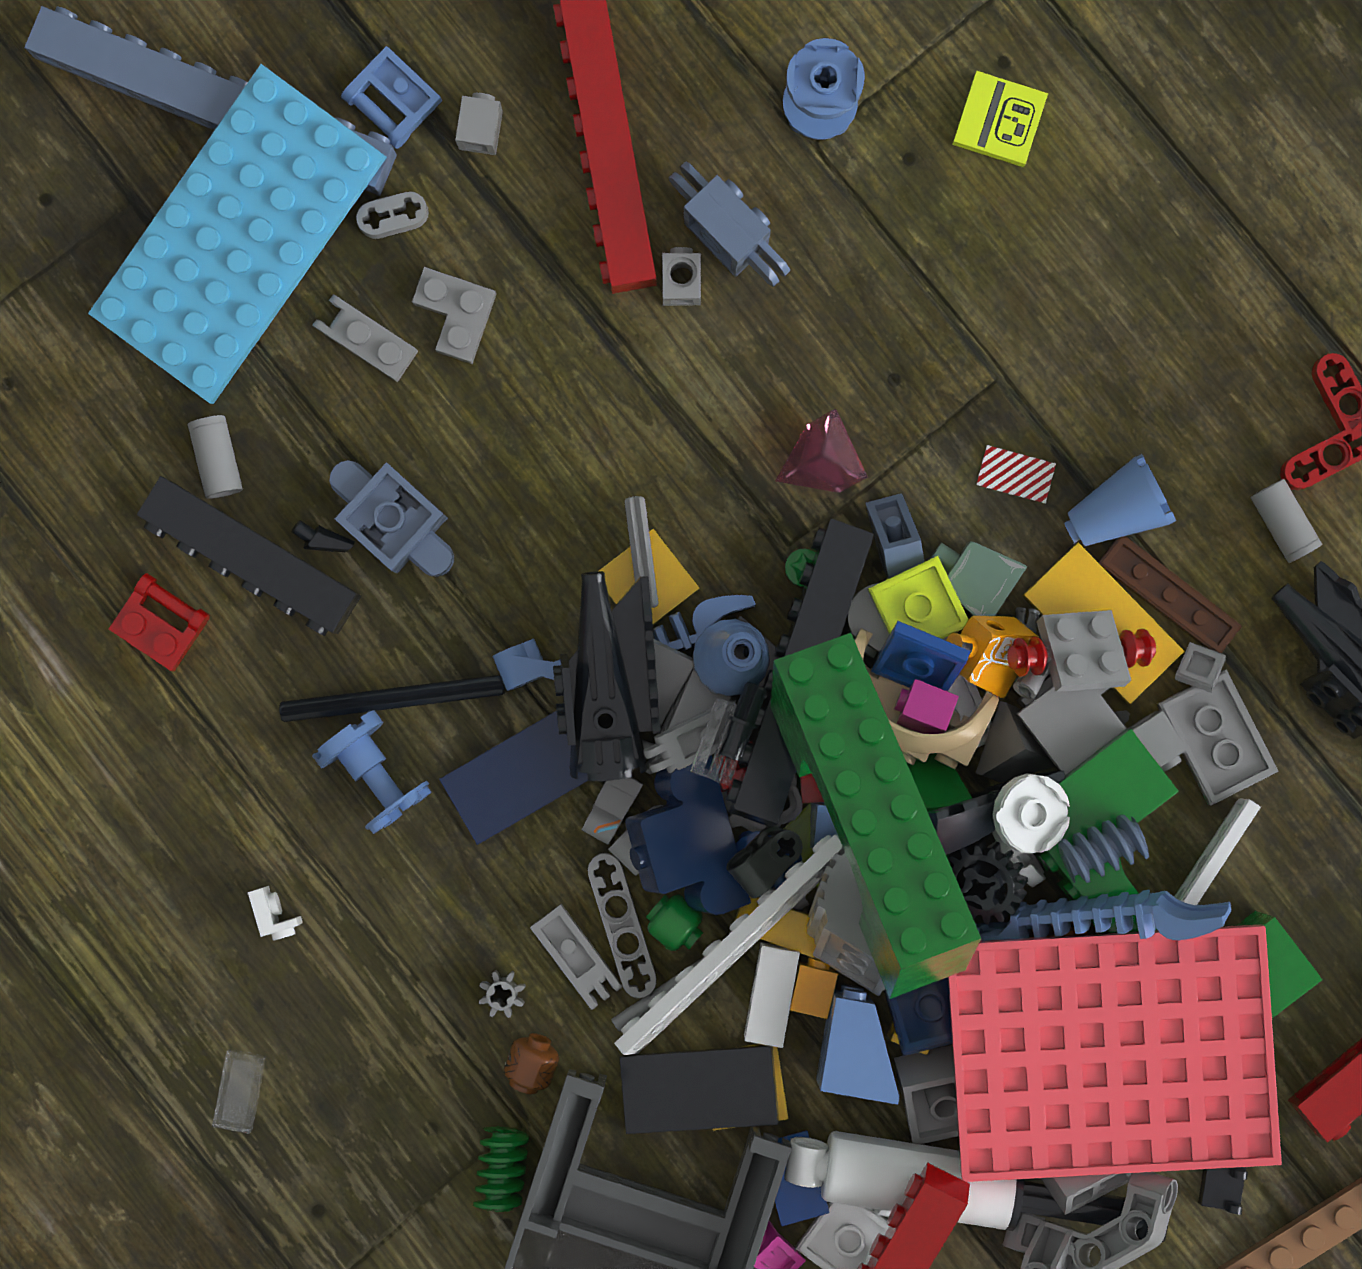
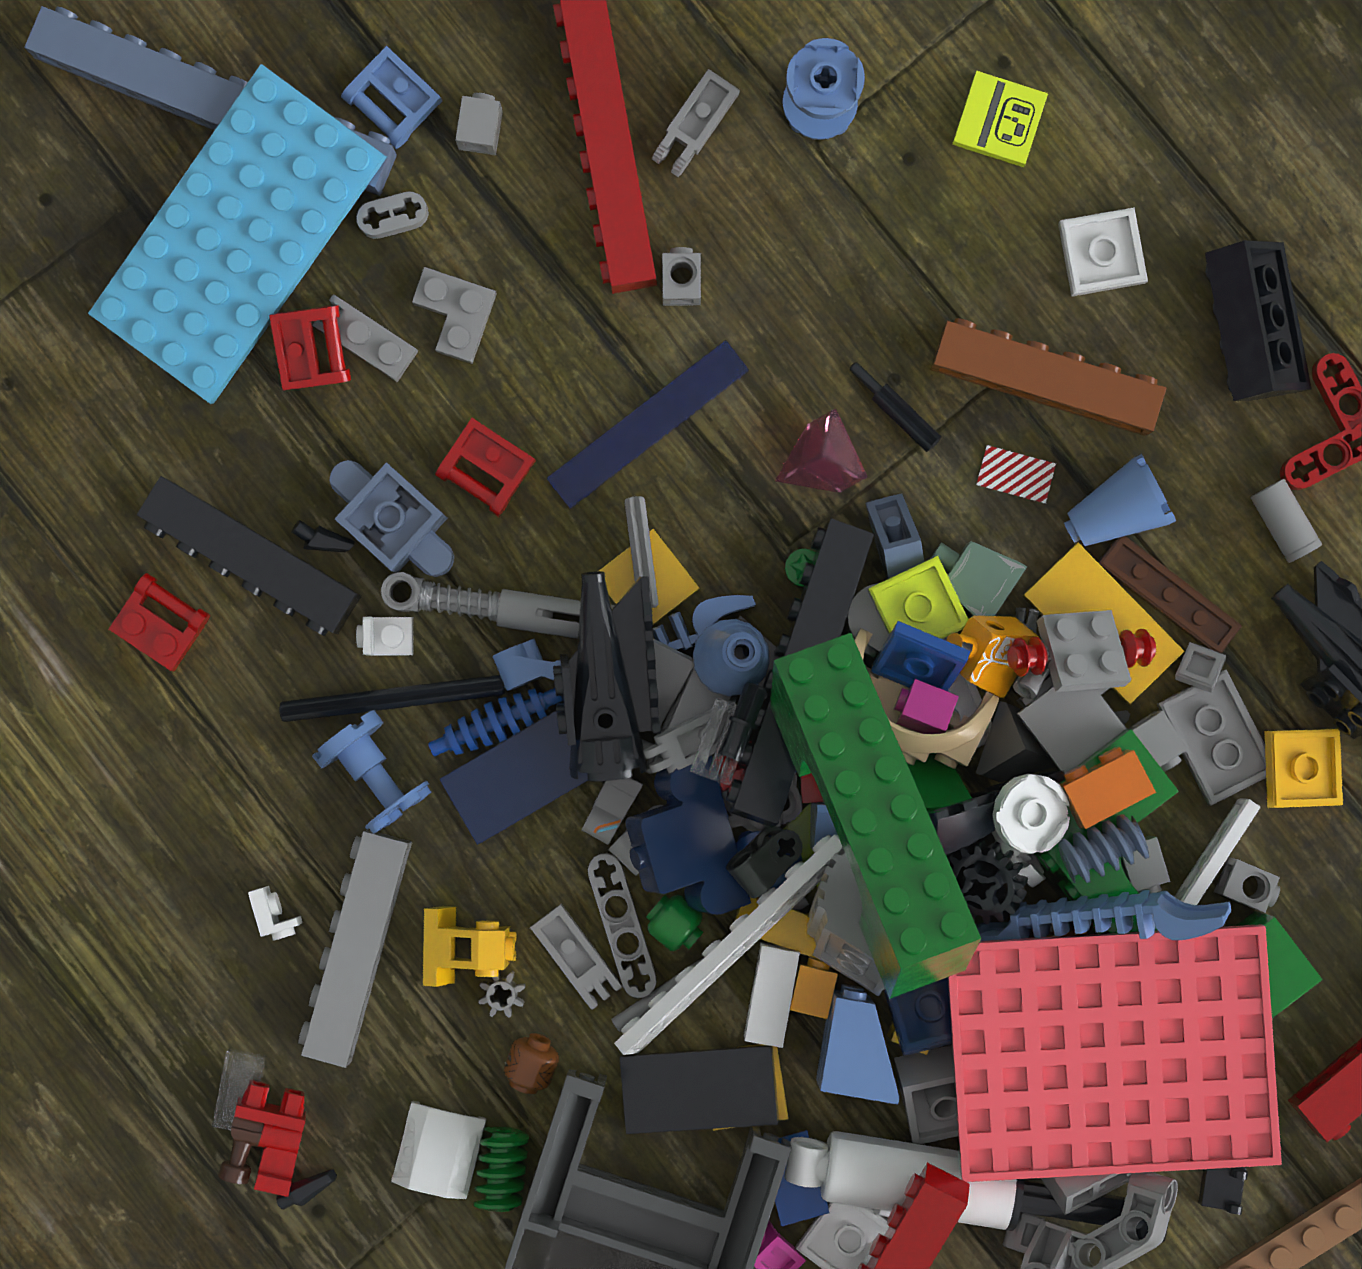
(215, 456): light grey pin -> none
(271, 1128): none -> red hips
(297, 347): none -> red plate
(306, 1189): none -> black bar
(355, 949): none -> light grey brick
(385, 636): none -> white bracket
(438, 1151): none -> white slope
(453, 740): none -> blue piece
(490, 947): none -> yellow tile
(491, 455): none -> red plate
(508, 608): none -> light grey piece
(648, 424): none -> clear blue tile
(697, 119): none -> light grey hinge
(728, 225): sand blue brick -> none
(898, 410): none -> black axle
(1048, 378): none -> dark orange brick
(1102, 251): none -> white tile
(1106, 787): none -> orange brick
(1149, 872): none -> light grey brick
(1232, 880): none -> light grey brick
(1257, 320): none -> black slope
(1303, 768): none -> yellow tile

